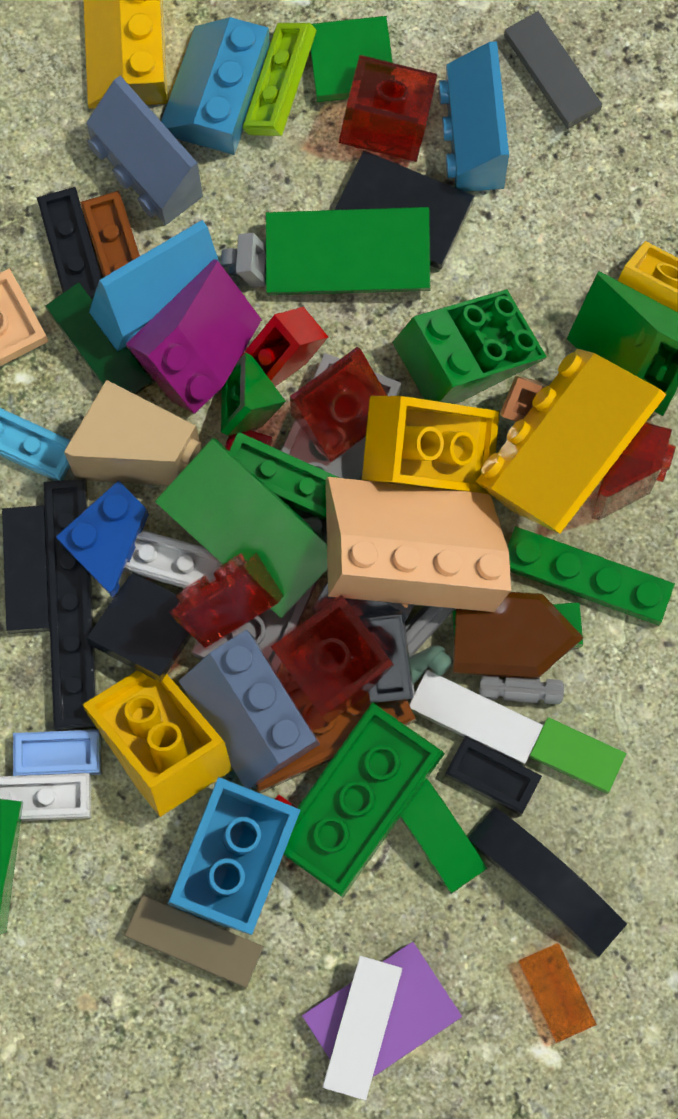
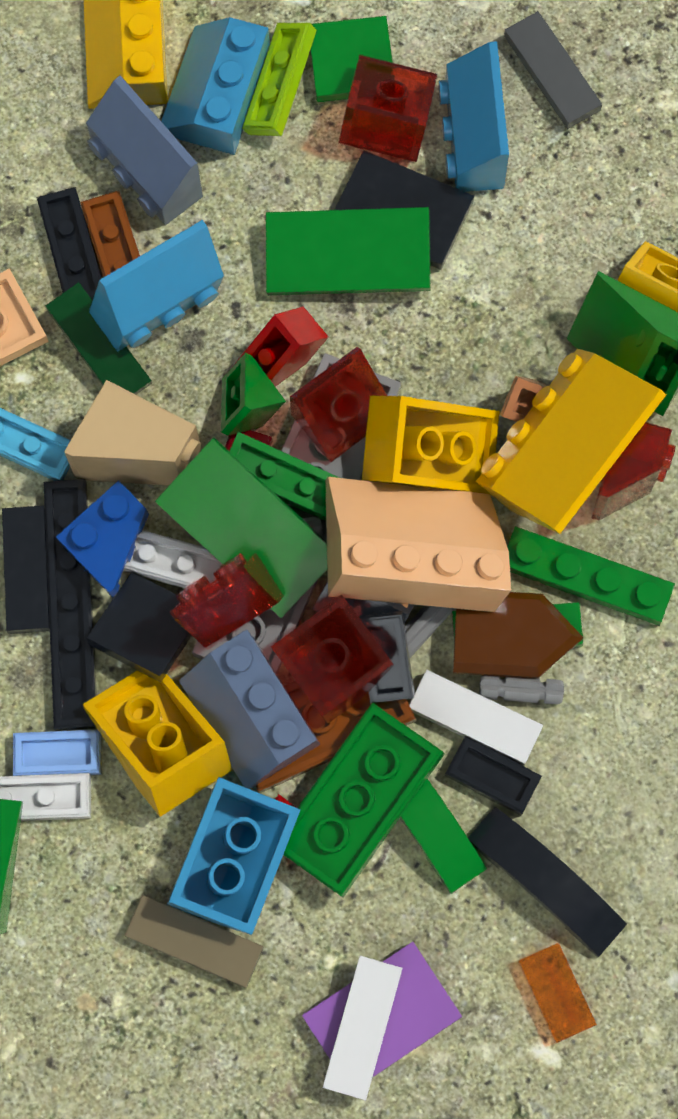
(197, 338): magenta slope -> none
(247, 260): light grey tile -> none
(433, 658): sand green arm -> none
(467, 347): green slope -> none
(577, 755): bright green tile -> none

